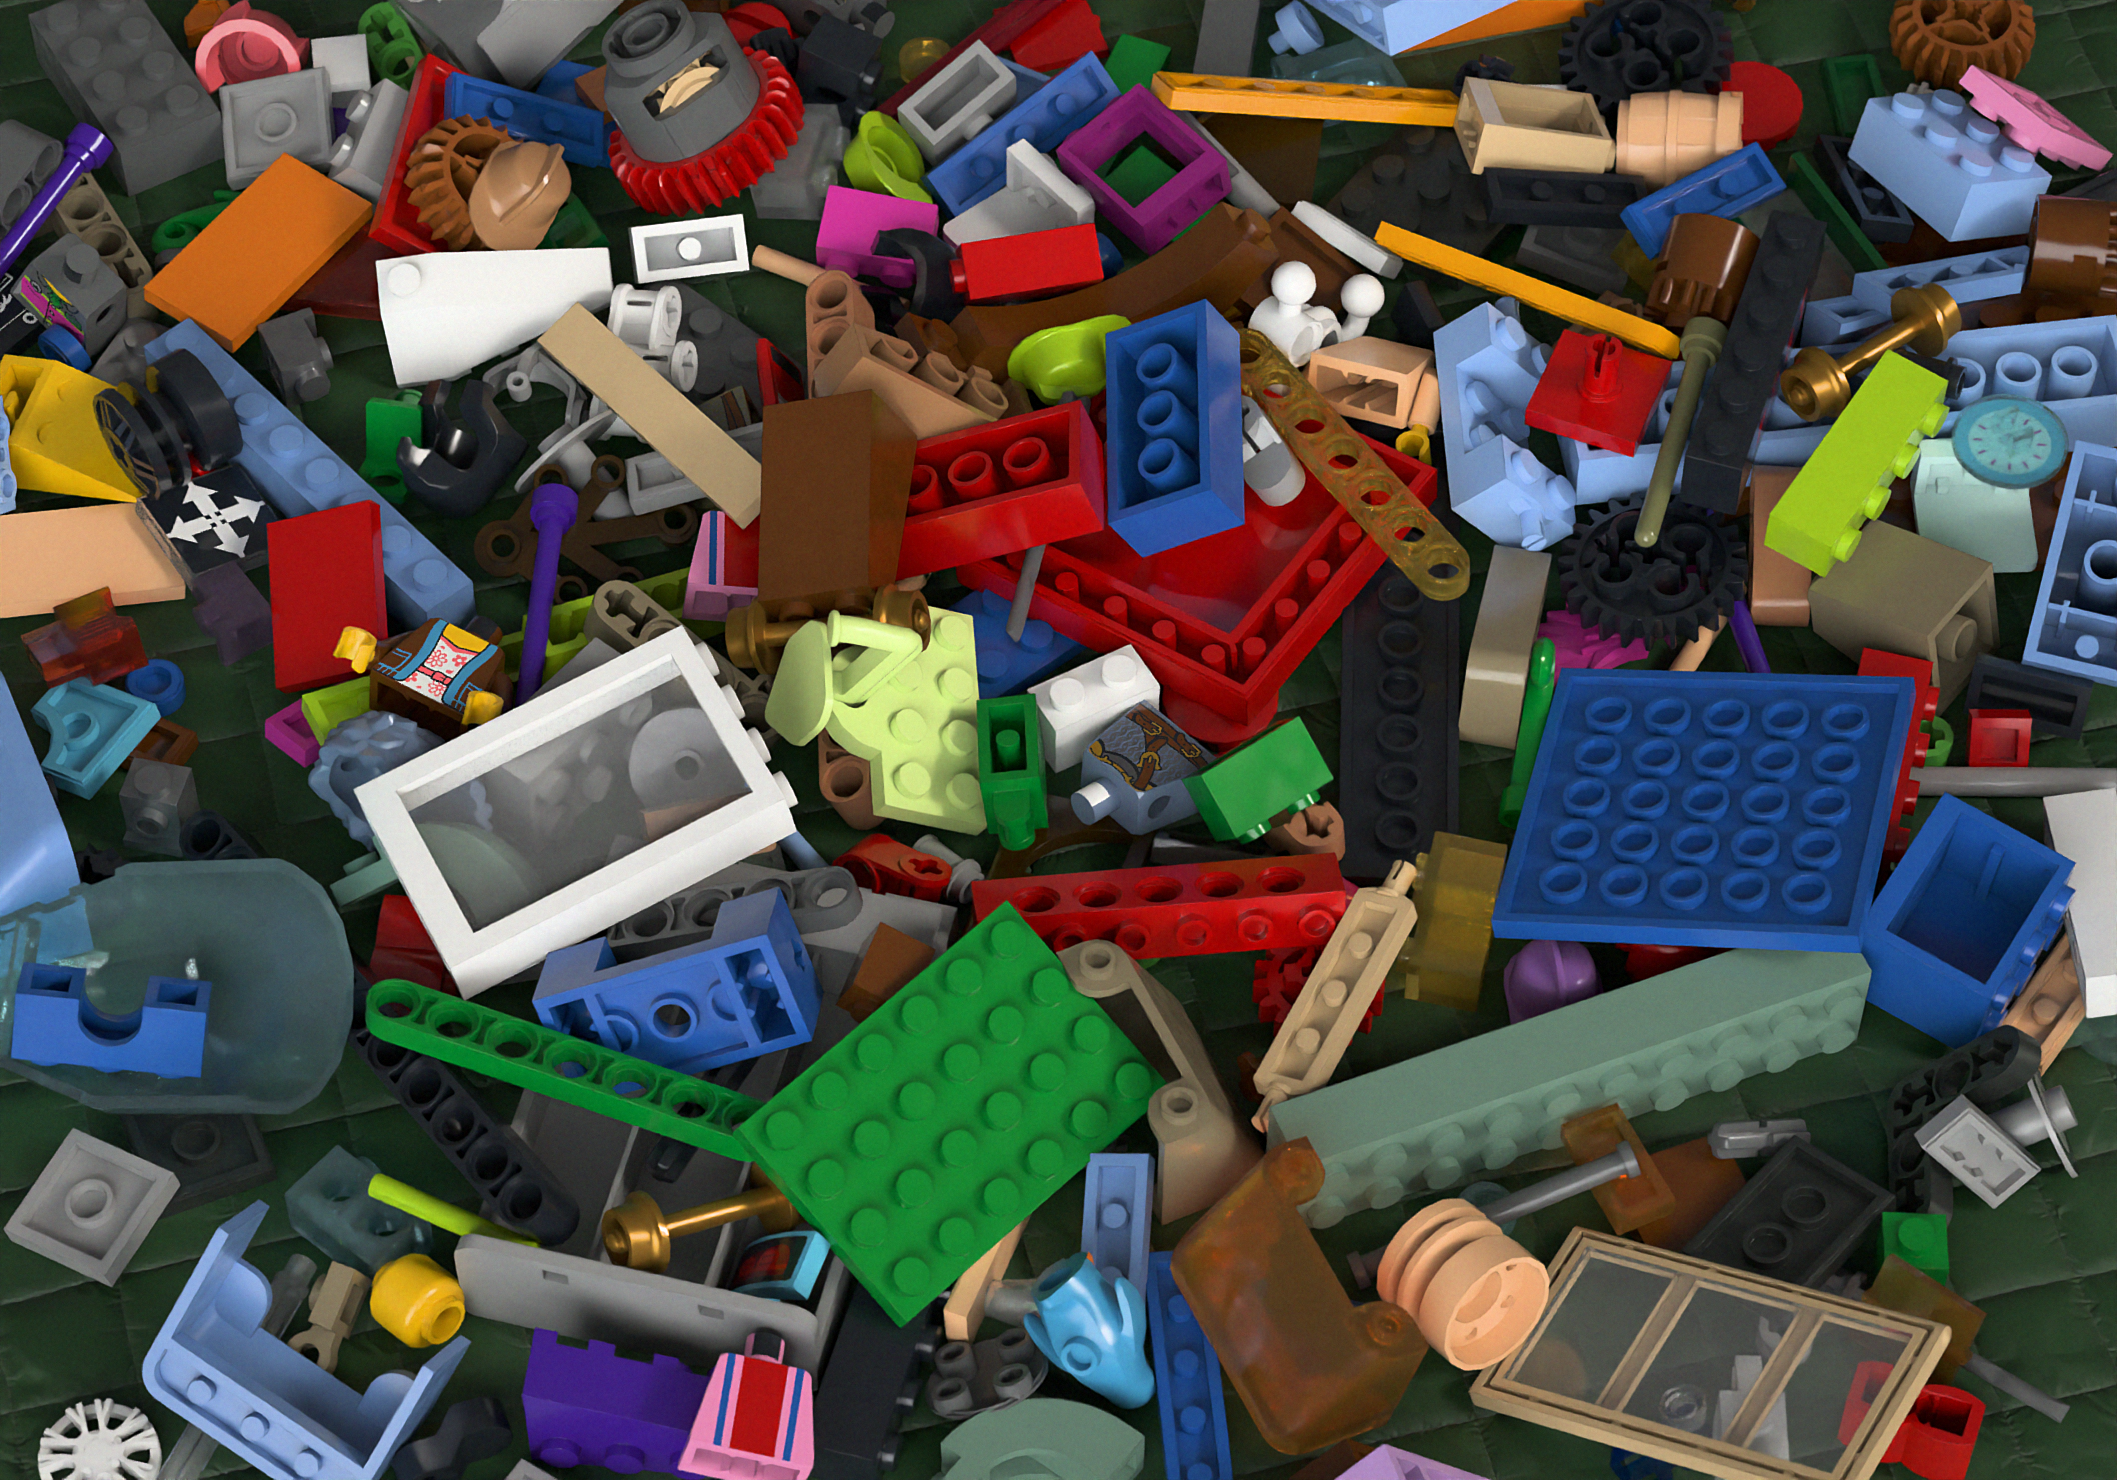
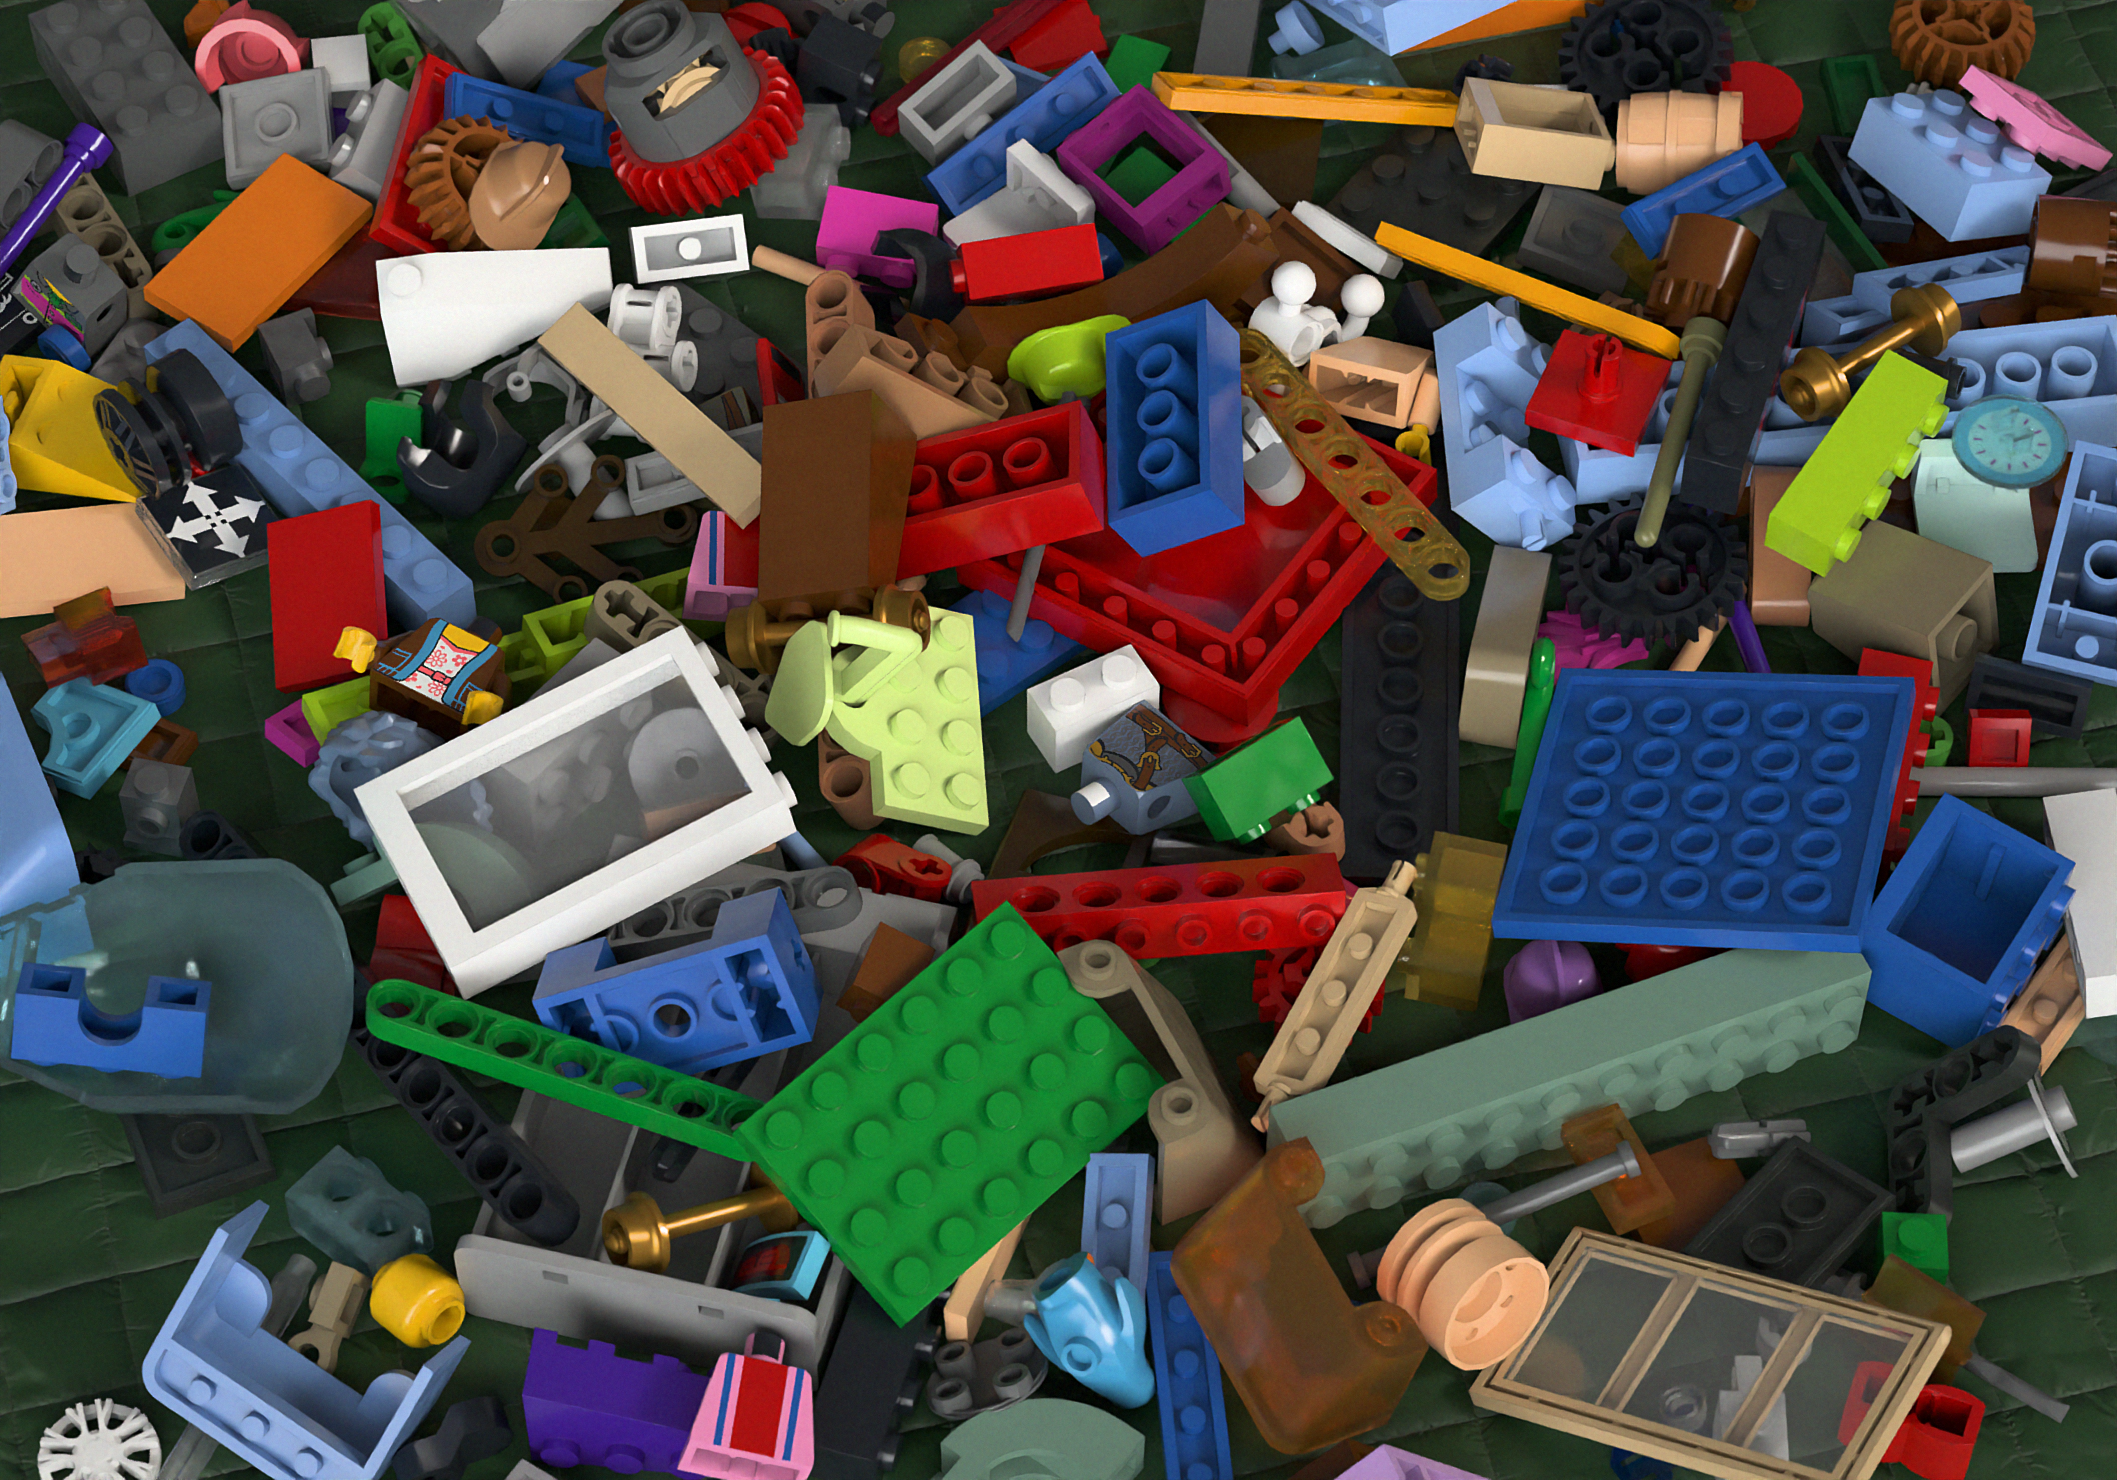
(92, 1207): light grey tile -> none
(231, 612): clear purple brick -> none
(439, 1211): lime piece -> none
(553, 513): dark purple piece -> none
(885, 160): lime piece -> none
(1012, 768): green brick -> none
(1558, 197): black plate -> none
(1977, 1151): light grey plate -> none

